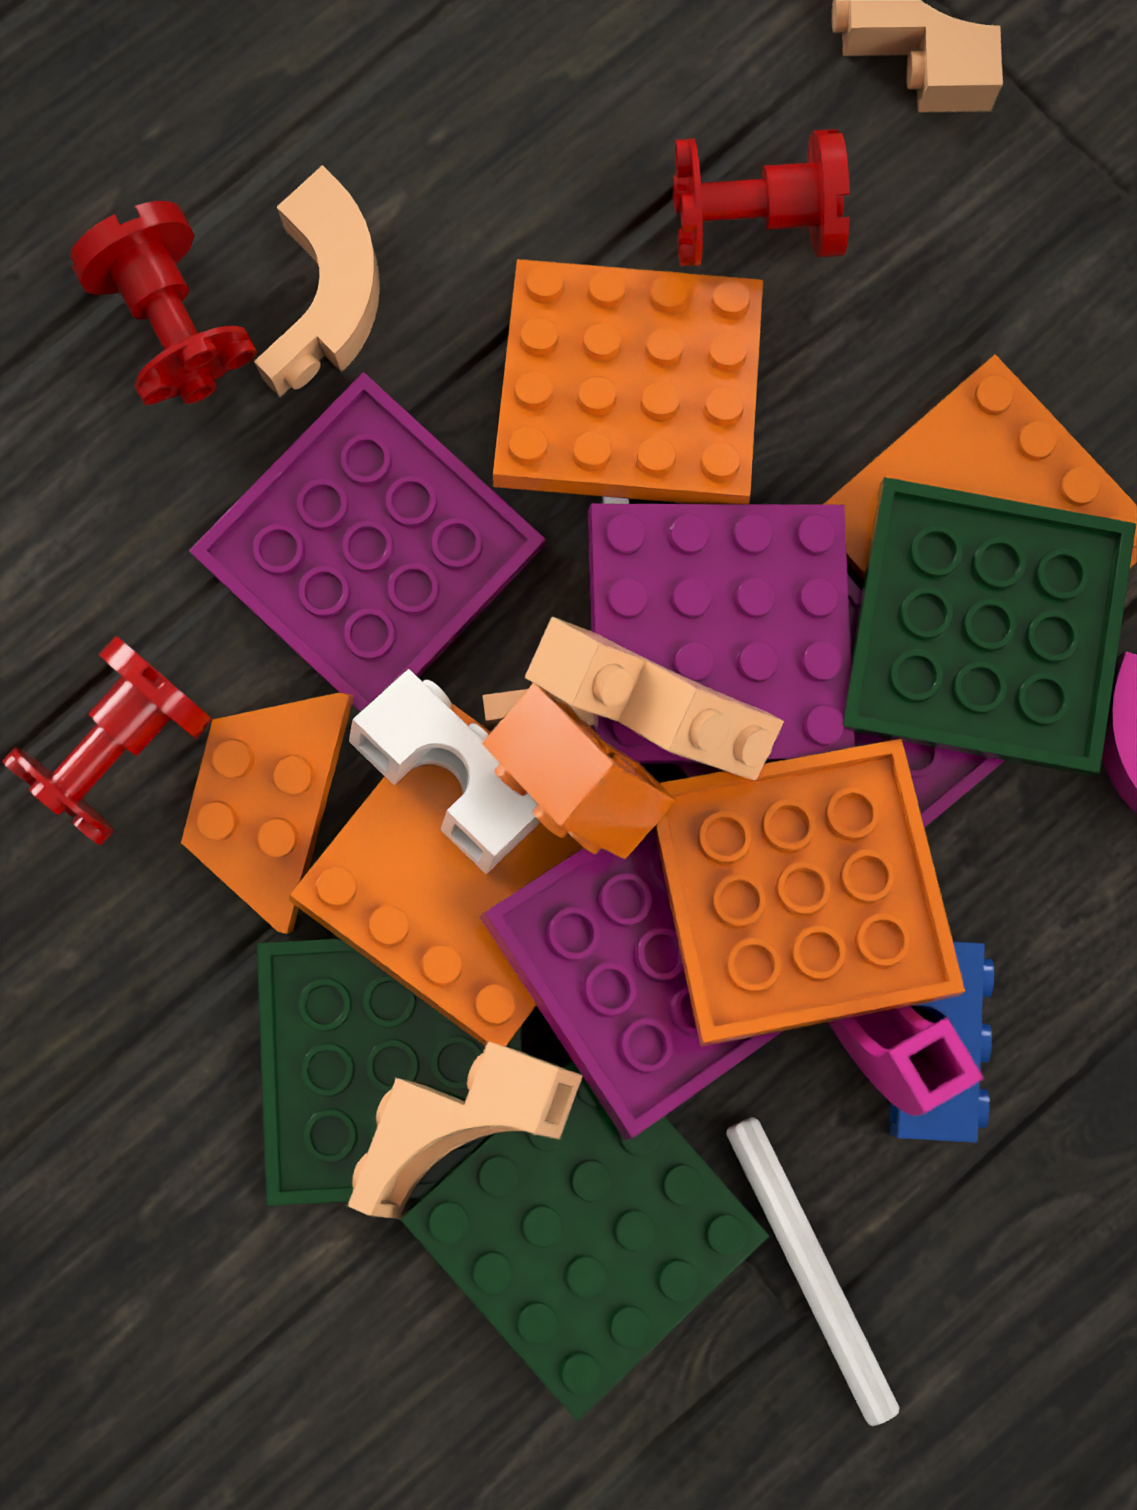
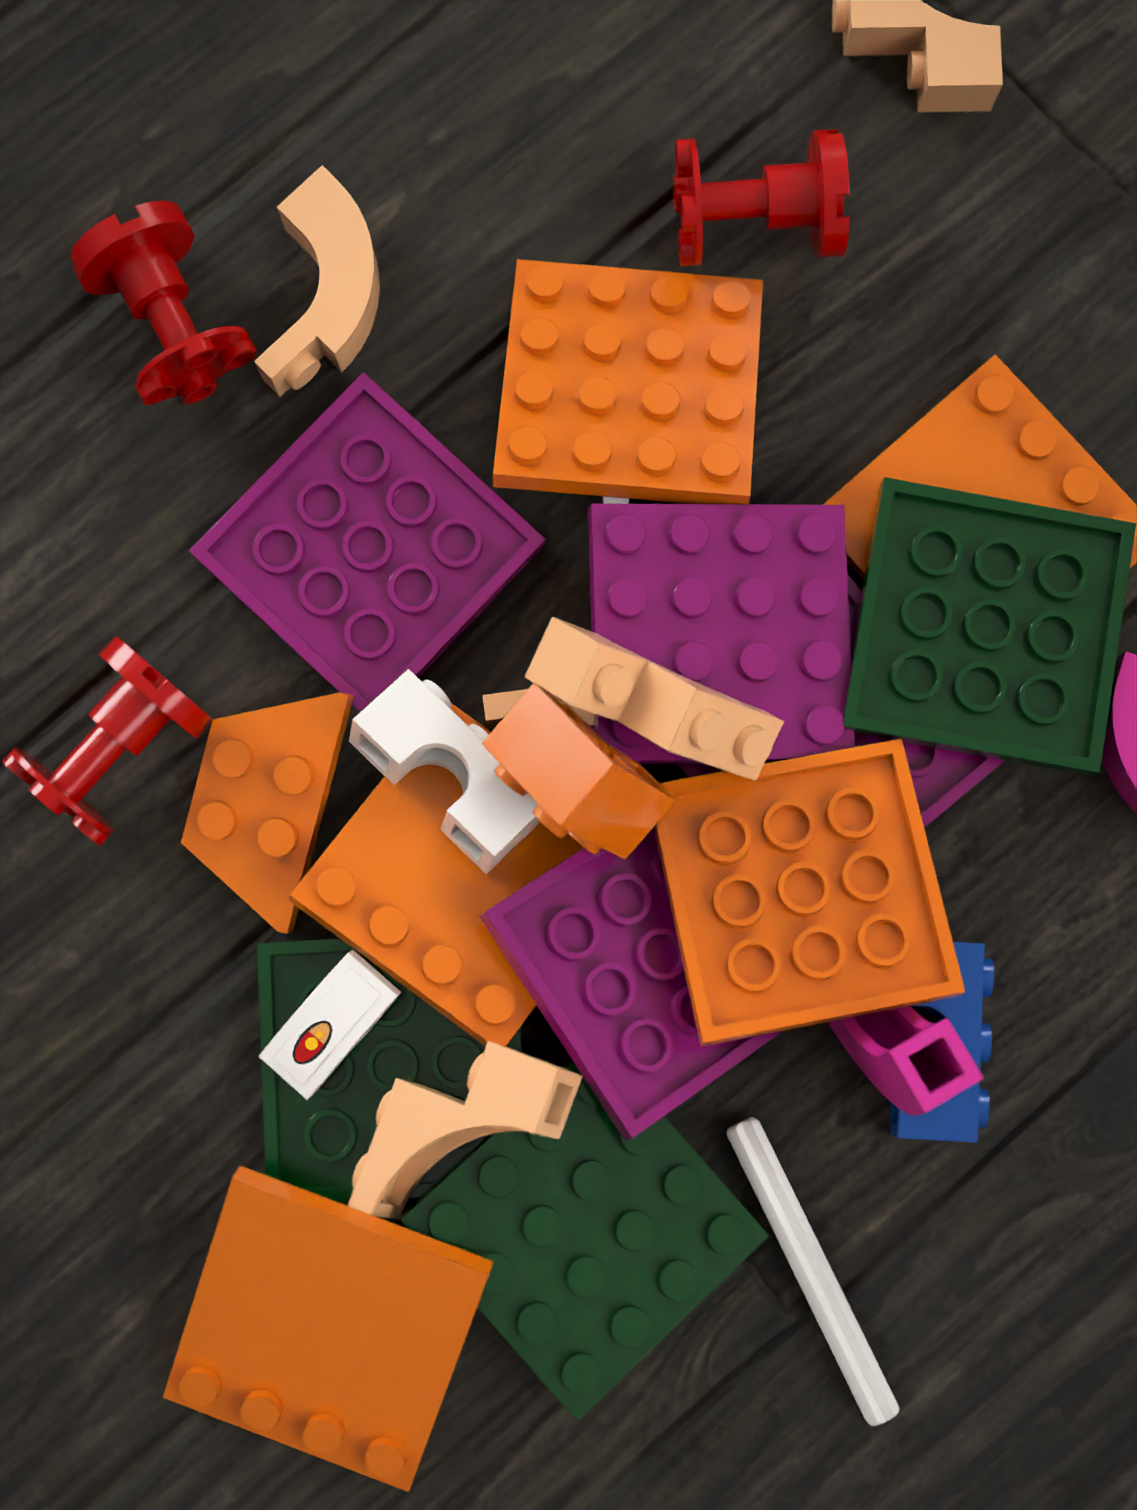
(325, 1328): none -> orange plate
(329, 1024): none -> white slope

